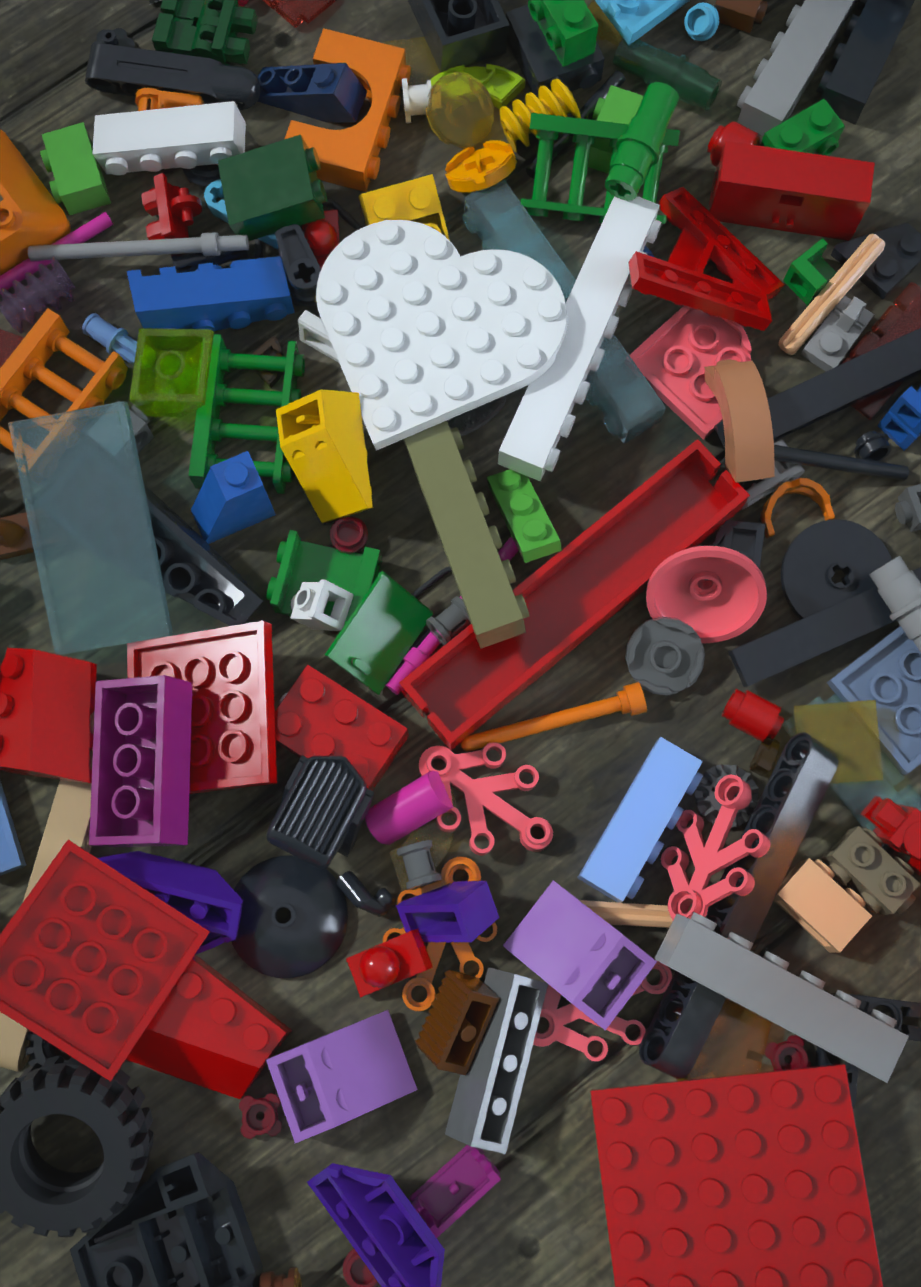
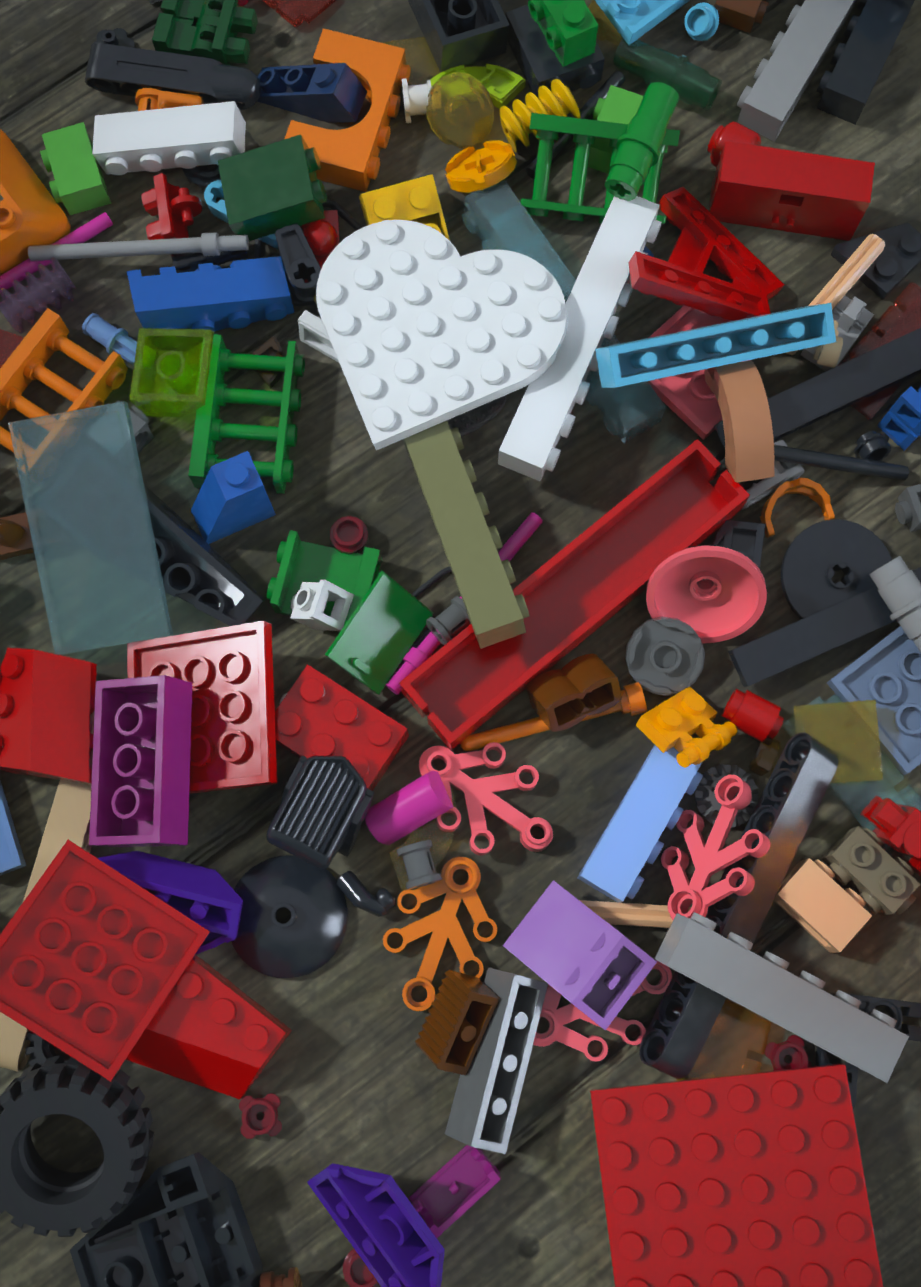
(327, 451): yellow slope -> none
(341, 1076): medium lavender slope -> none
(389, 962): red tile -> none
(450, 912): dark purple slope -> none
(524, 515): bright green plate -> none
(575, 691): none -> reddish brown brick
(679, 718): none -> light orange plate
(715, 345): none -> medium azure brick
(809, 273): green panel -> none
(810, 131): green brick -> none
(829, 353): none -> tan piece

